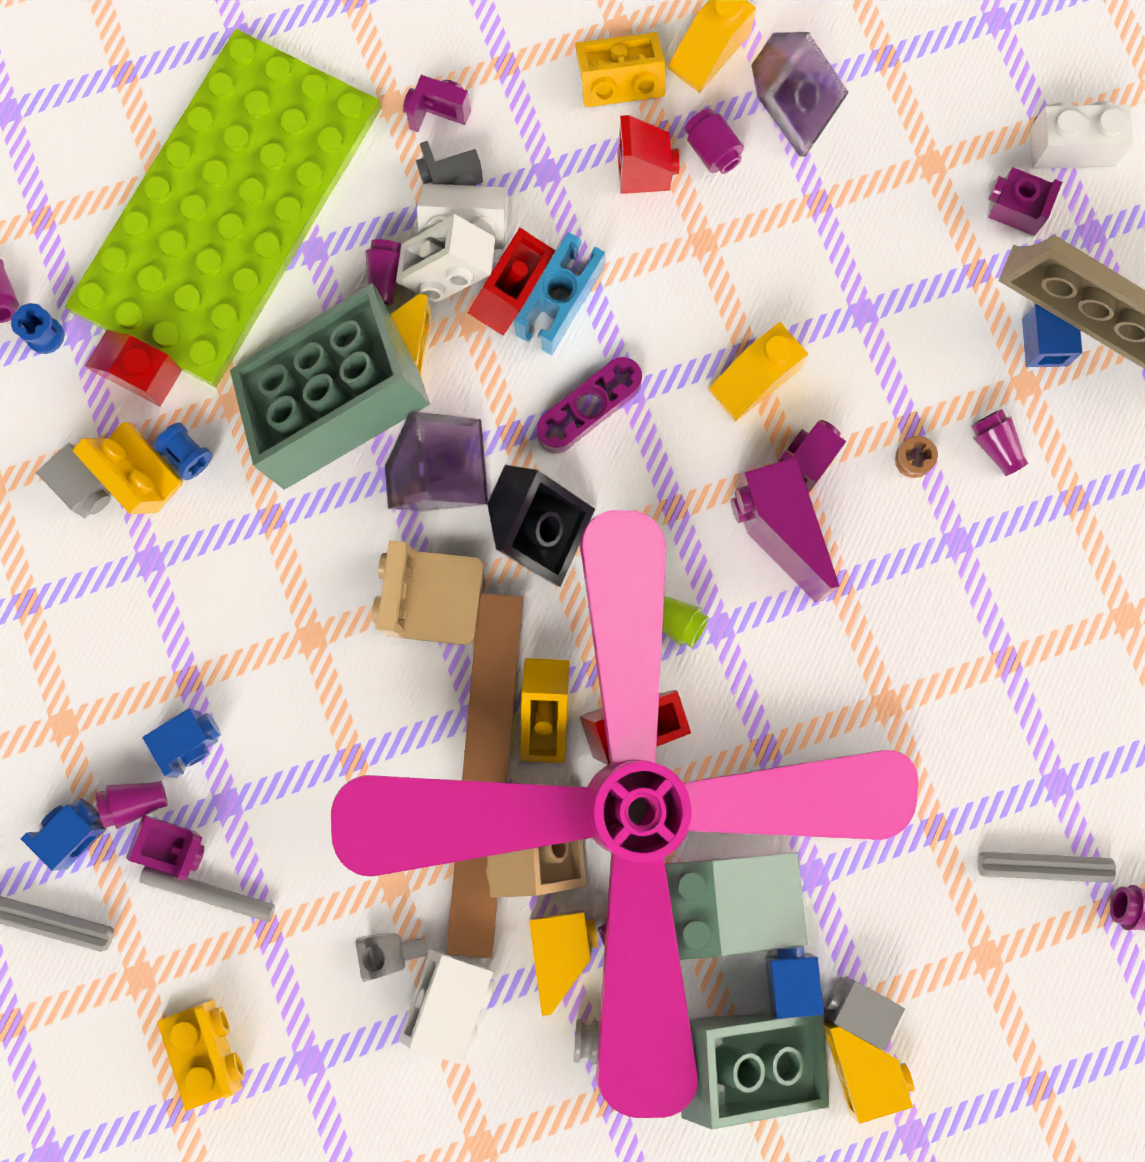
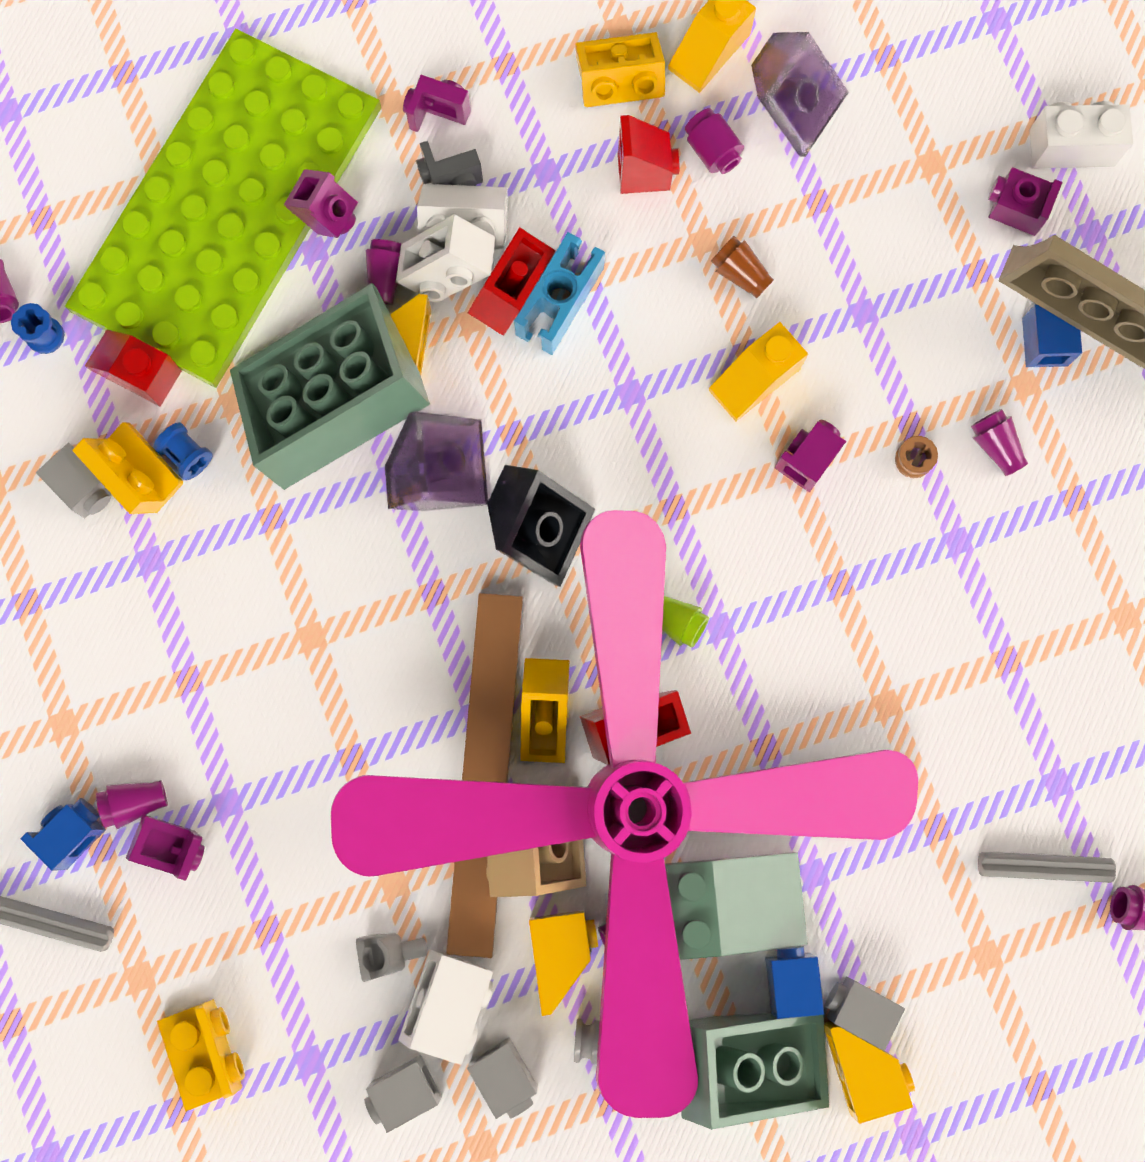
(182, 741): blue brick -> none
(208, 894): light grey bar -> none
(322, 204): none -> magenta brick
(402, 1095): none -> light grey brick
(428, 595): tan bracket -> none
(503, 1080): none -> light grey brick
(620, 393): magenta beam -> none
(742, 267): none -> dark orange cone
(784, 524): magenta slope -> none

